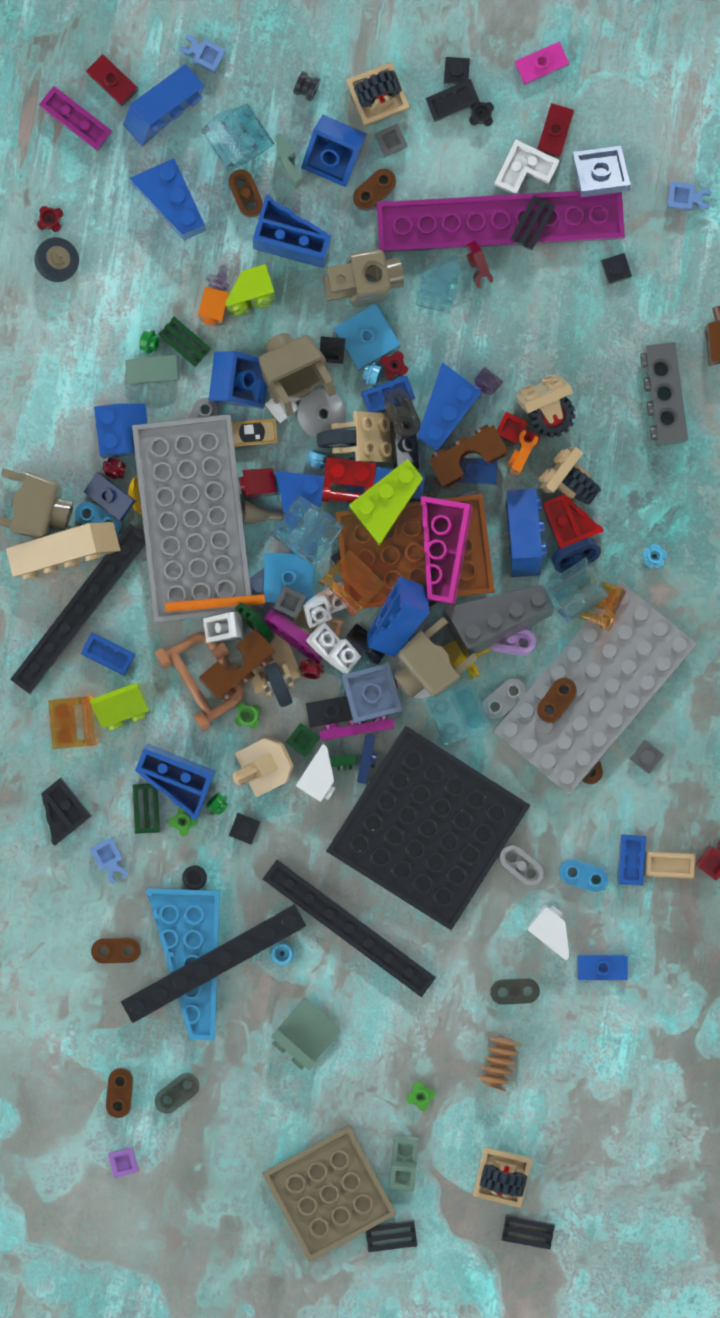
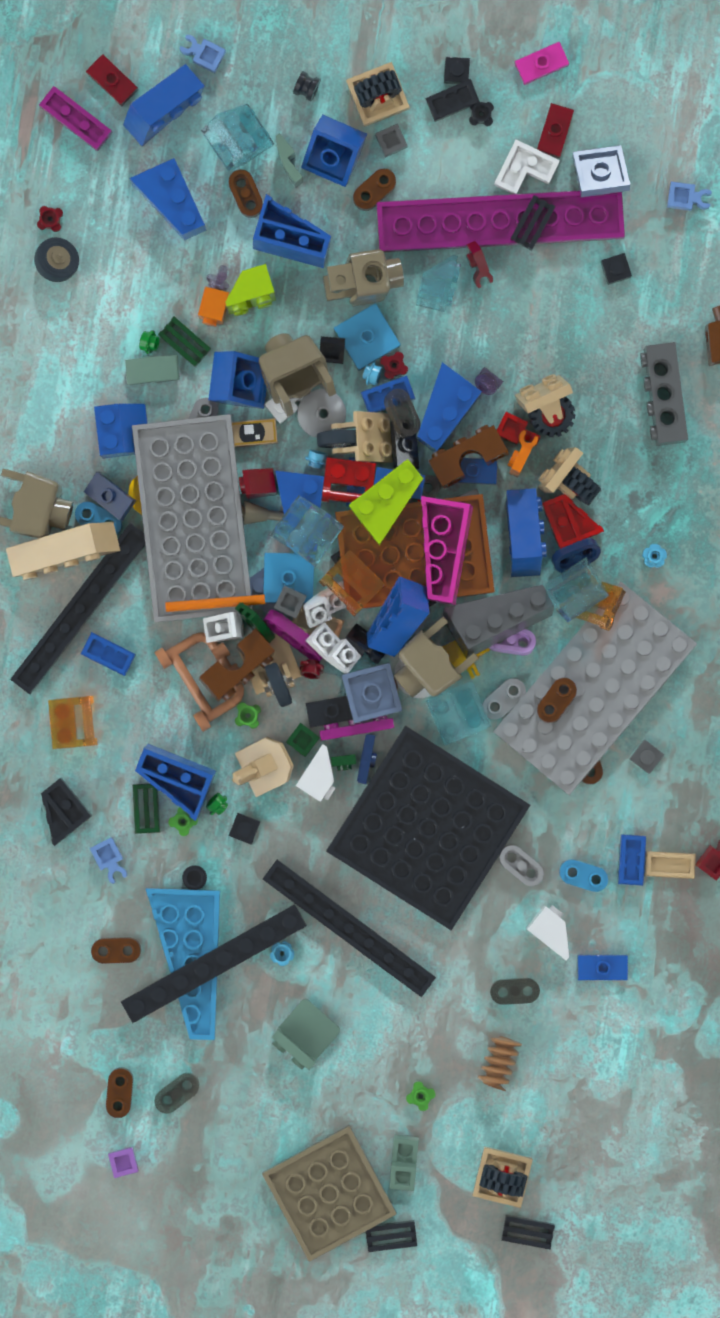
(114, 468): dark red plate -> none
(120, 706): lime slope -> none

